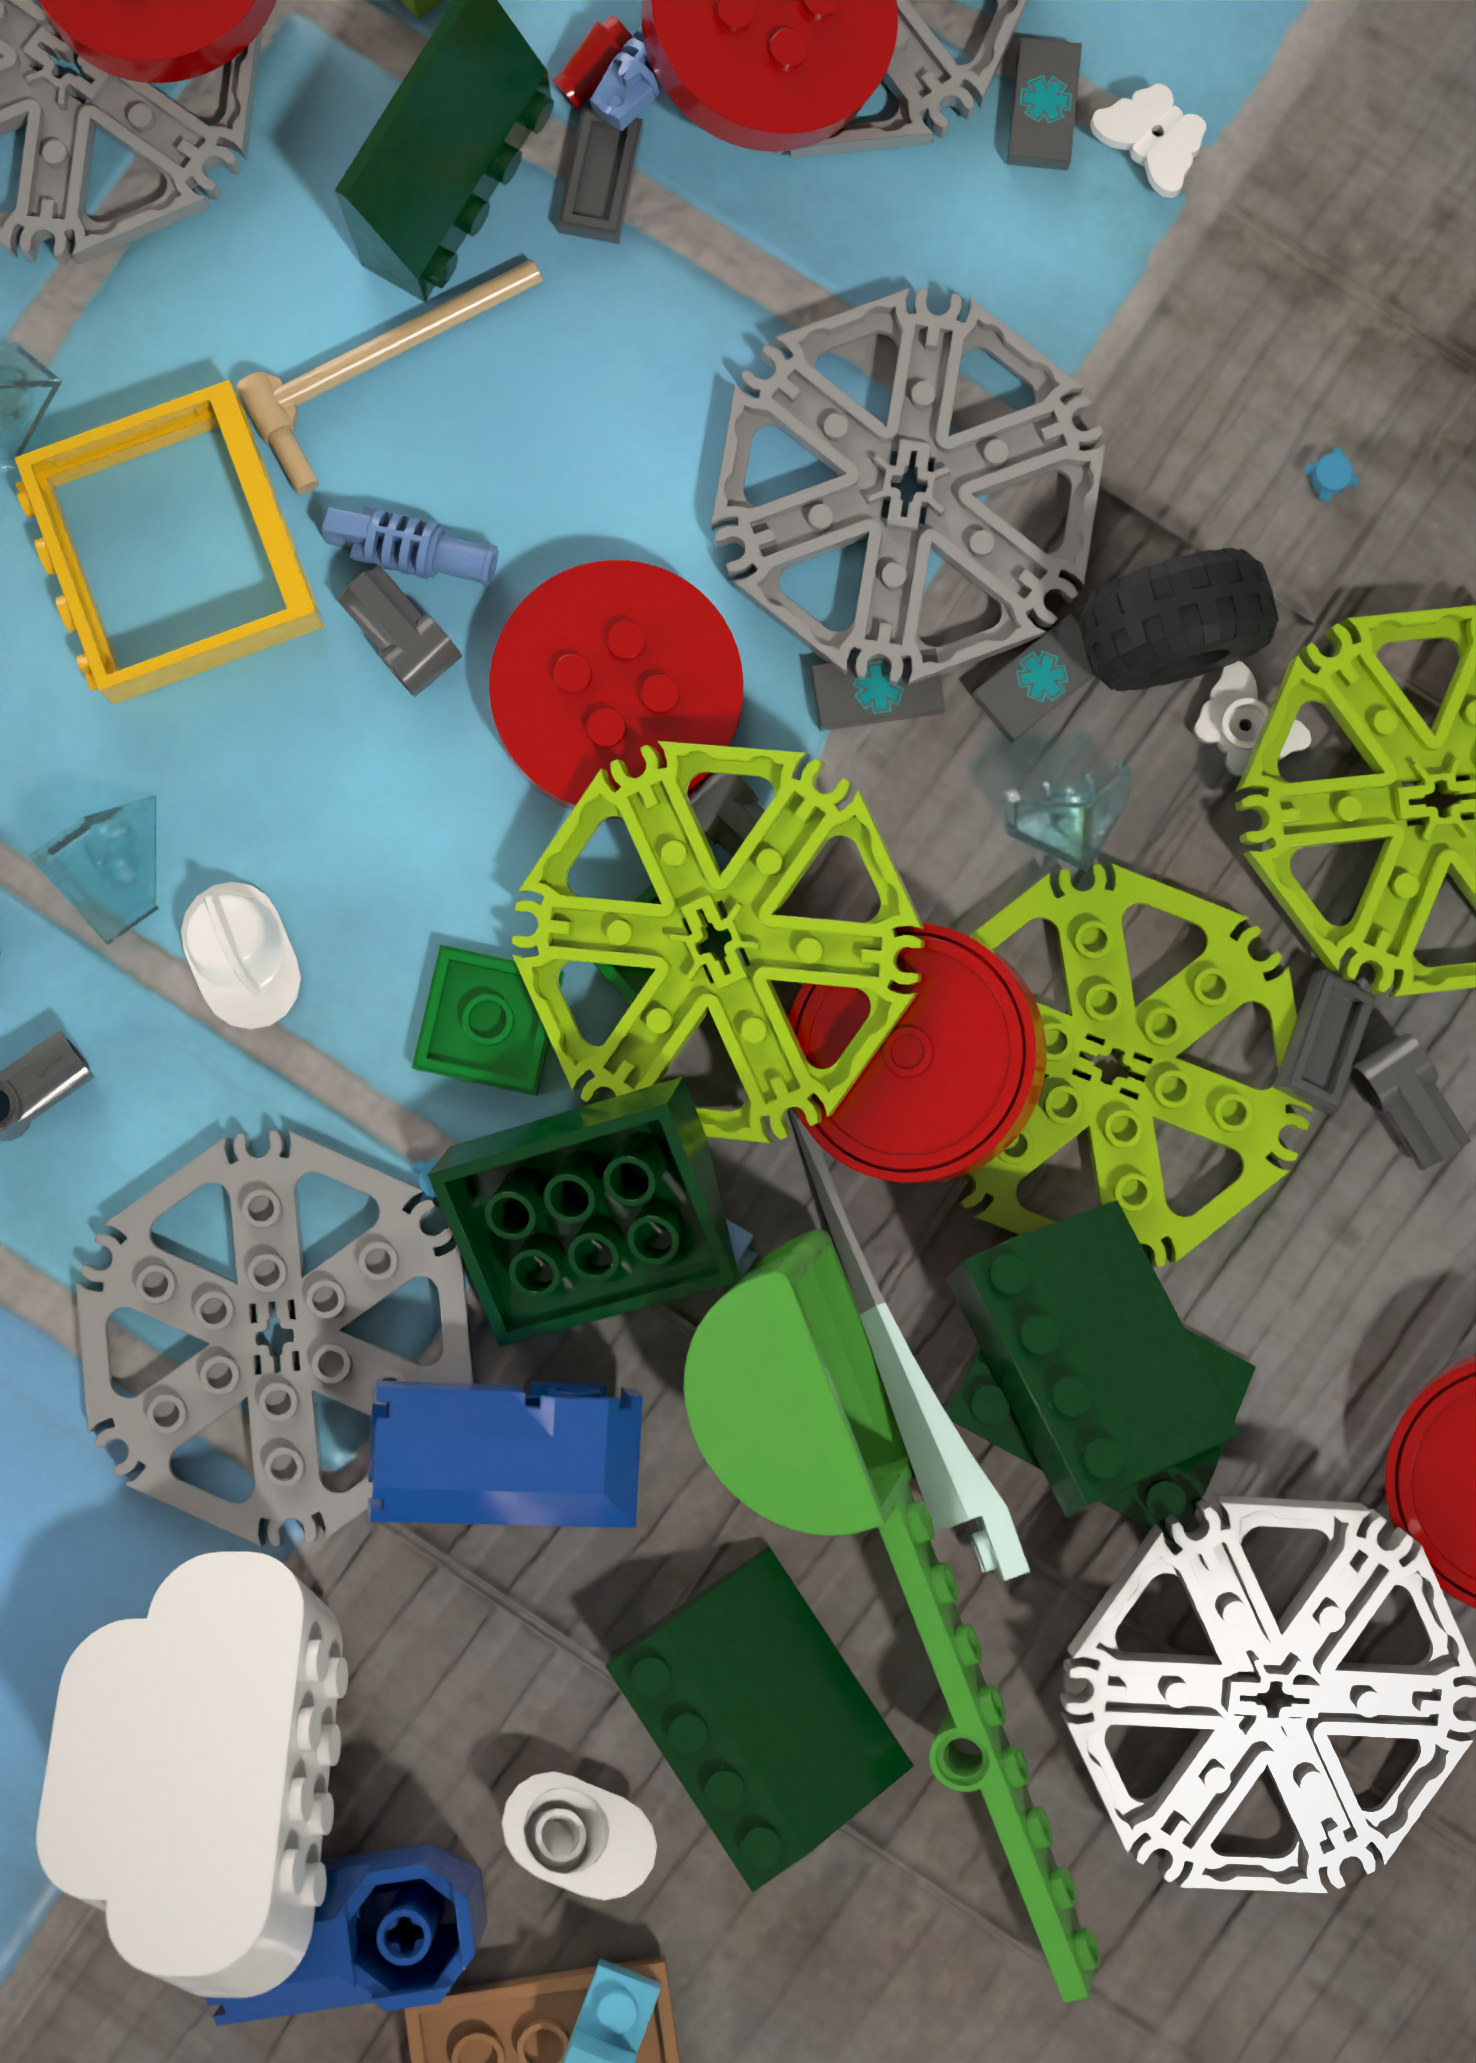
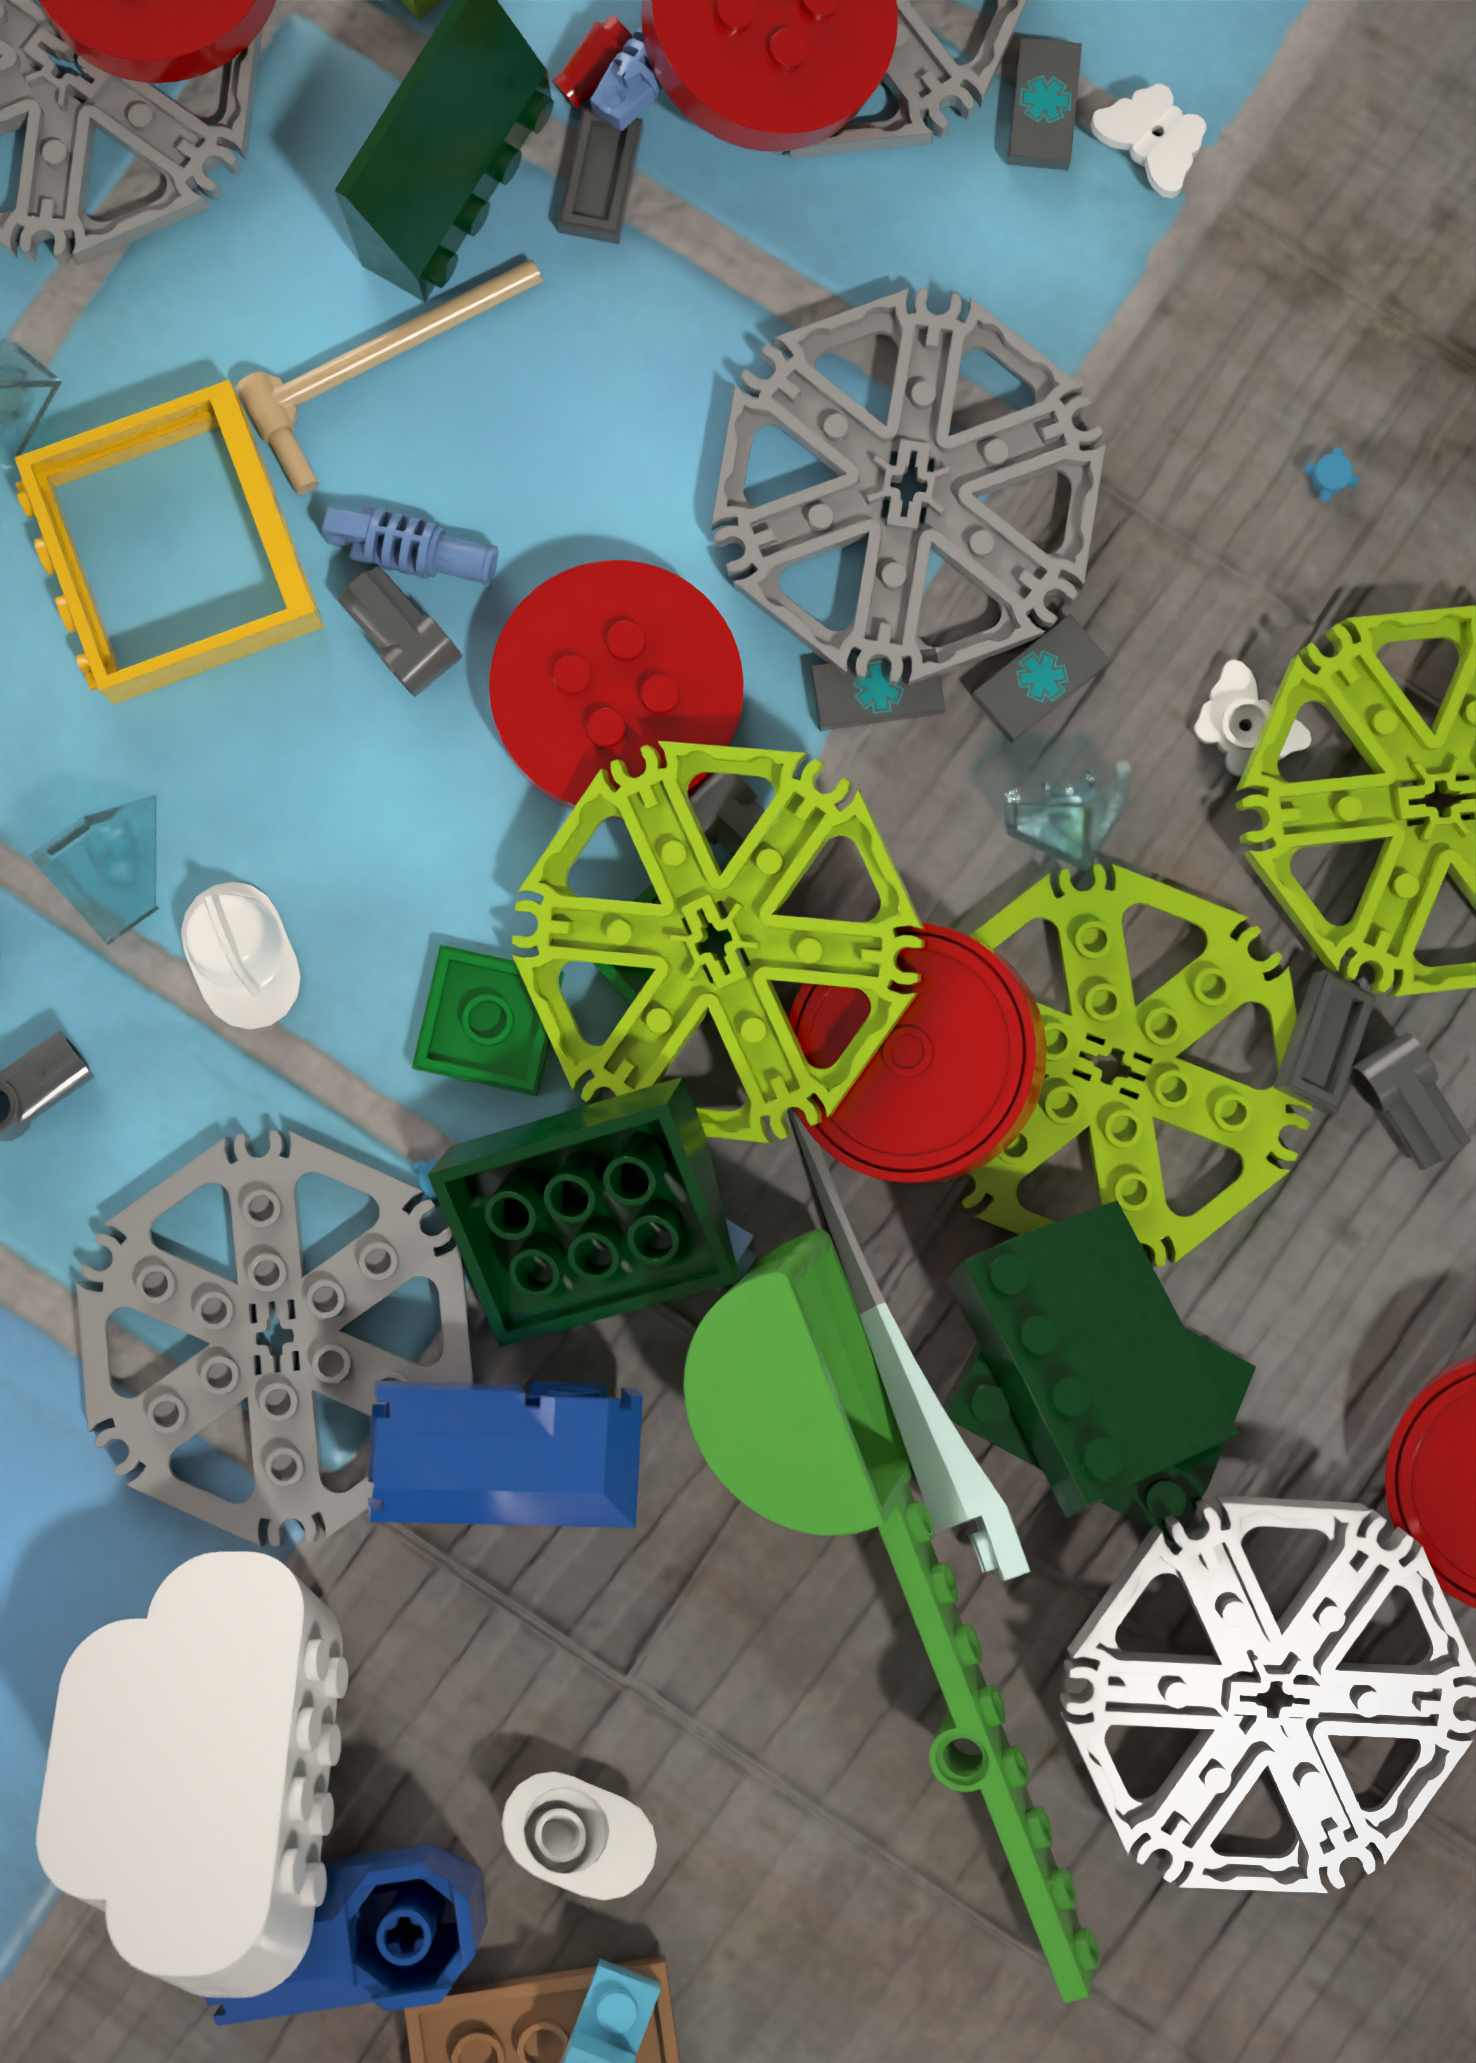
(759, 1717): dark green slope -> none
(1178, 619): black tyre -> none

